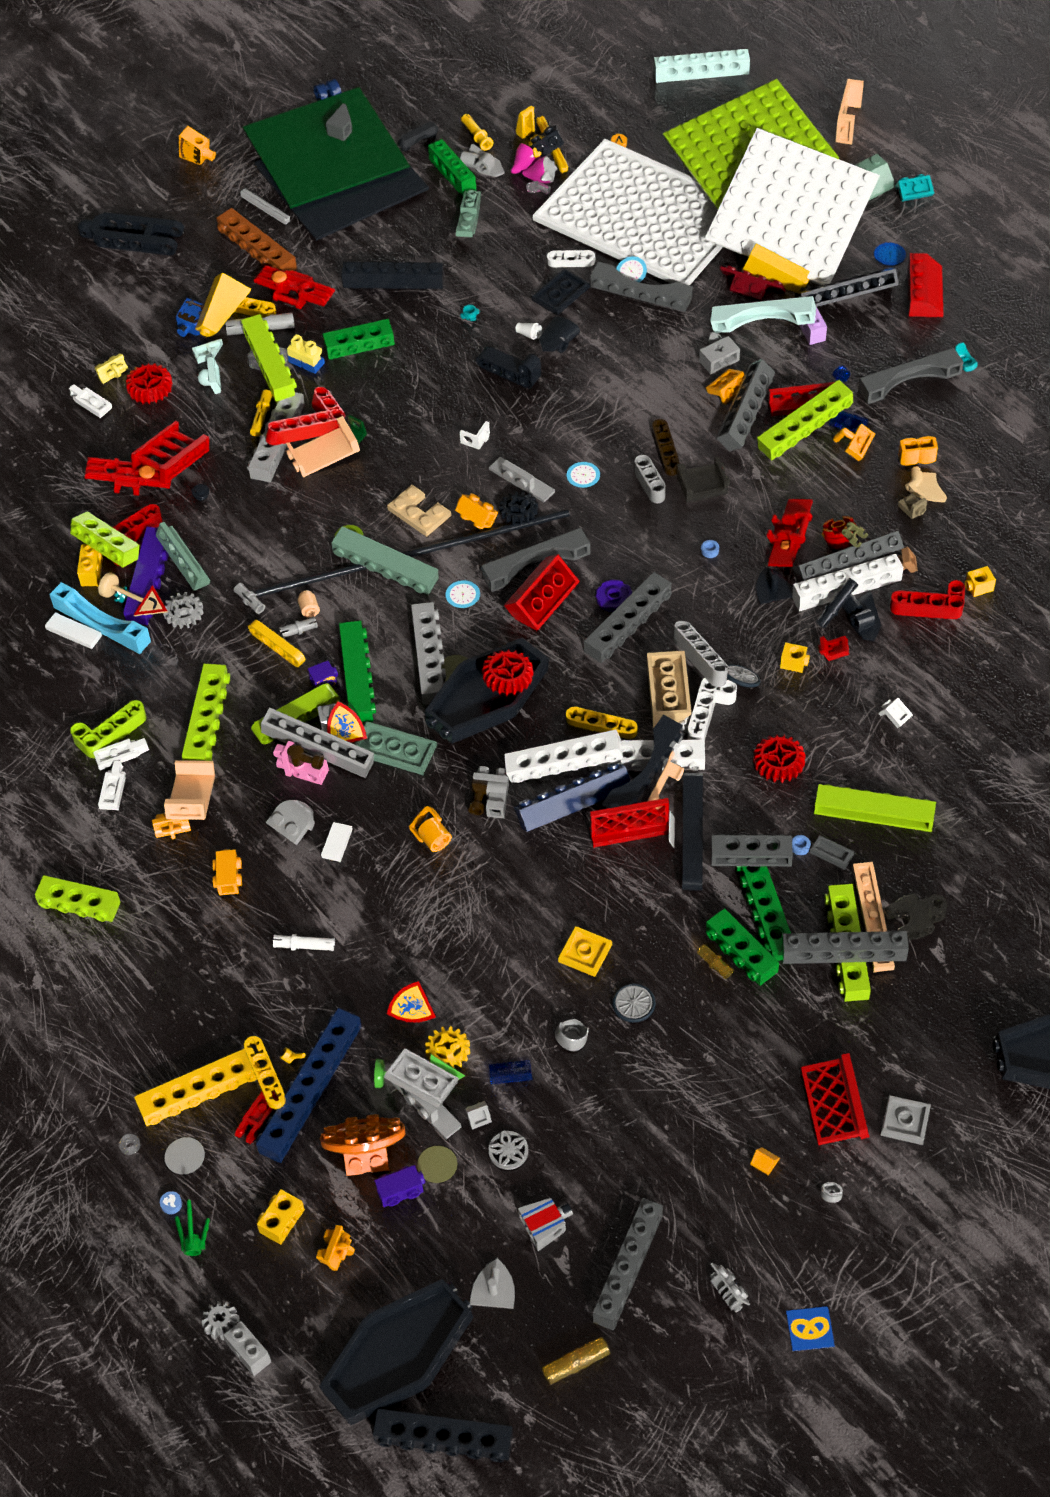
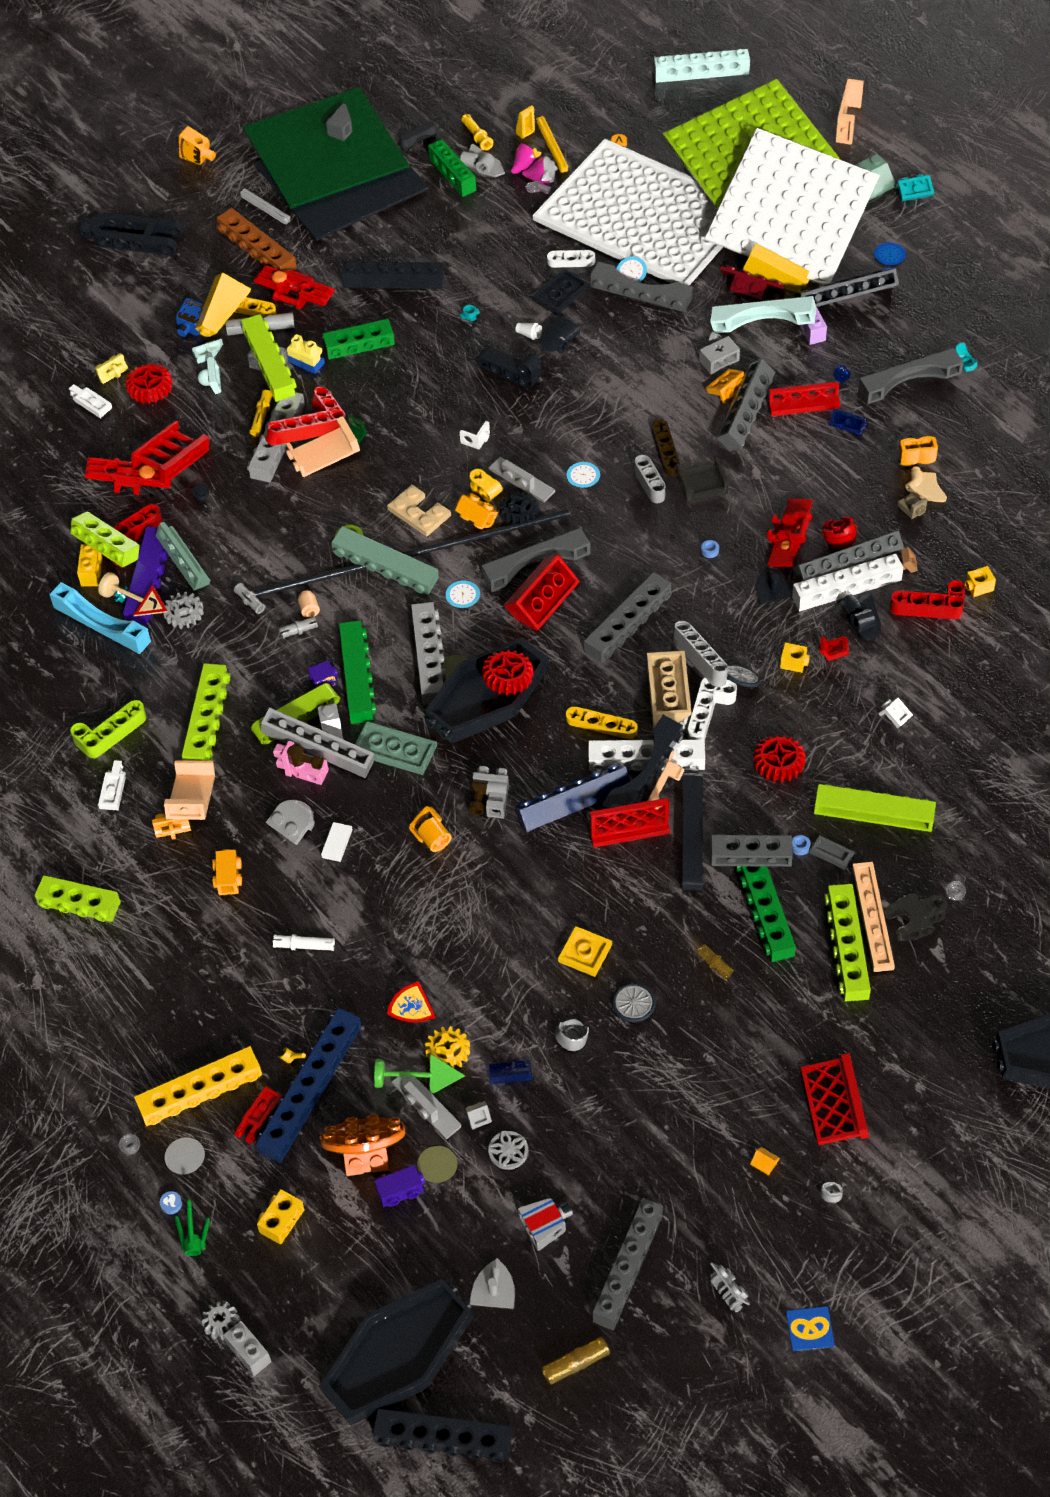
(73, 630): white tile -> none
(120, 751): white hinge -> none
(266, 1071): yellow beam -> none
(276, 643): yellow beam -> none
(327, 90): dark blue wheel -> none
(338, 1248): light orange hips -> none
(345, 724): shield -> none
(421, 1078): light grey tile -> none
(469, 214): sand green slope -> none
(484, 485): none -> yellow piece
(547, 141): black bracket -> none
(563, 756): white brick -> none
(612, 587): dark purple tile -> none
(672, 829): white sticker -> none
(725, 923): green brick -> none
(805, 420): lime brick -> none
(832, 609): black pin -> none
(844, 947): dark grey brick -> none
(852, 536): olive piece -> none
(859, 440): light orange plate -> none
(905, 1120): light grey tile -> none
(925, 286): red slope -> none
(955, 886): none -> clear plate

